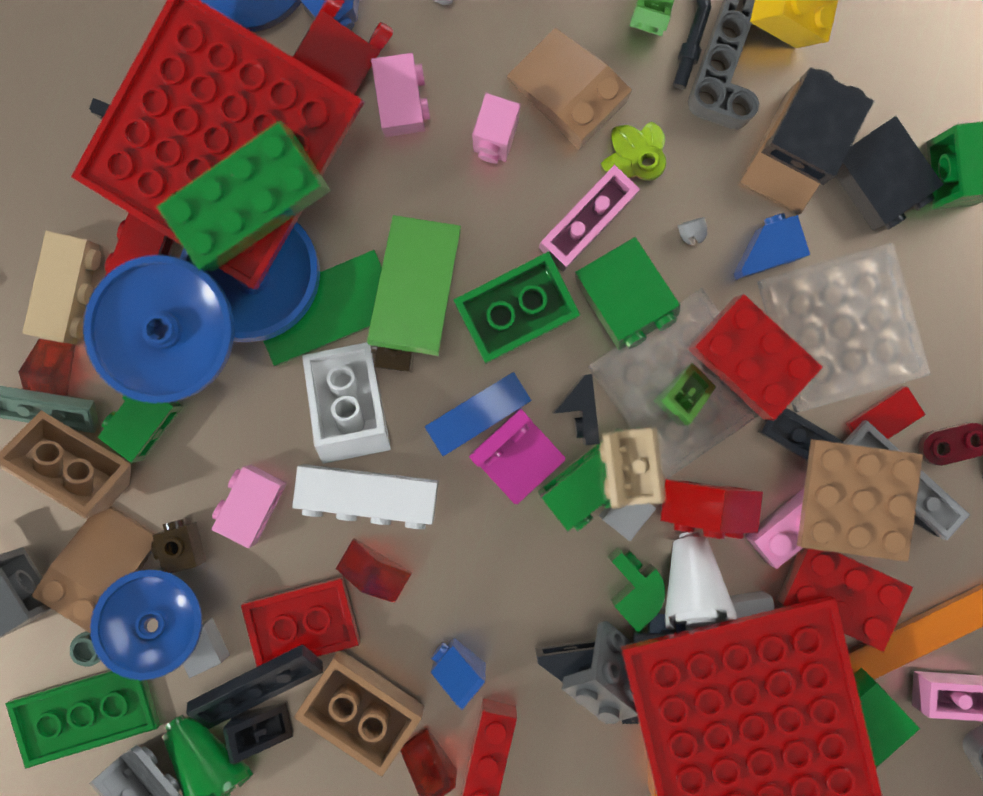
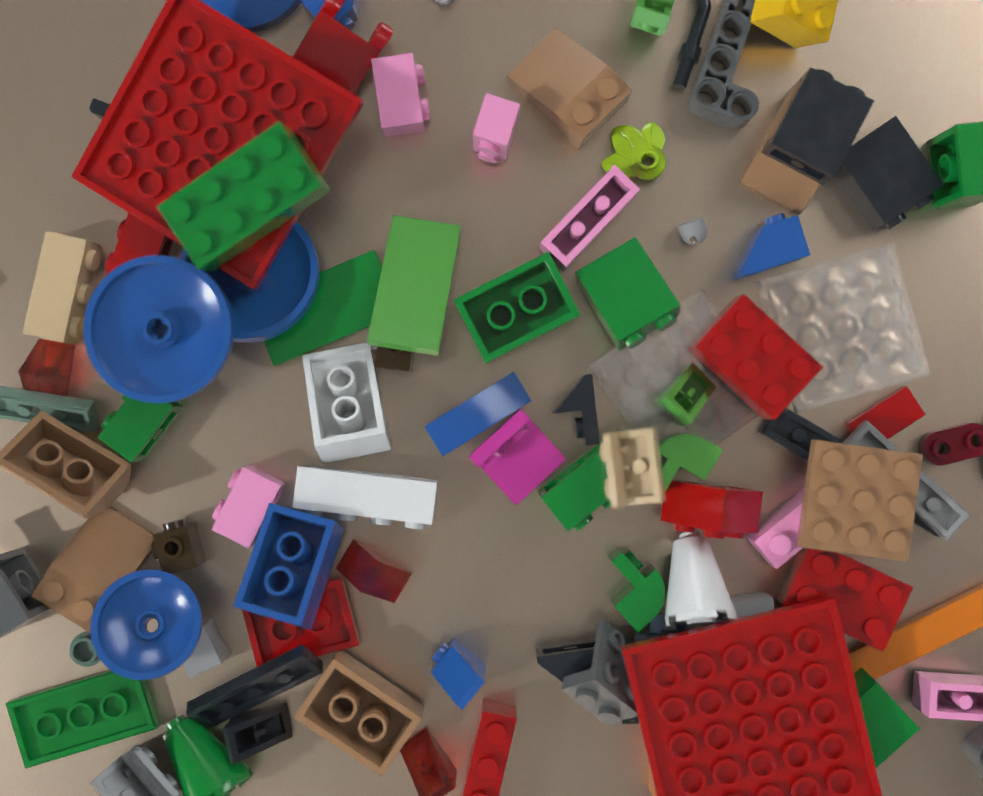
(289, 566): none -> blue brick
(628, 518): light grey brick -> none
(688, 452): none -> bright green brick

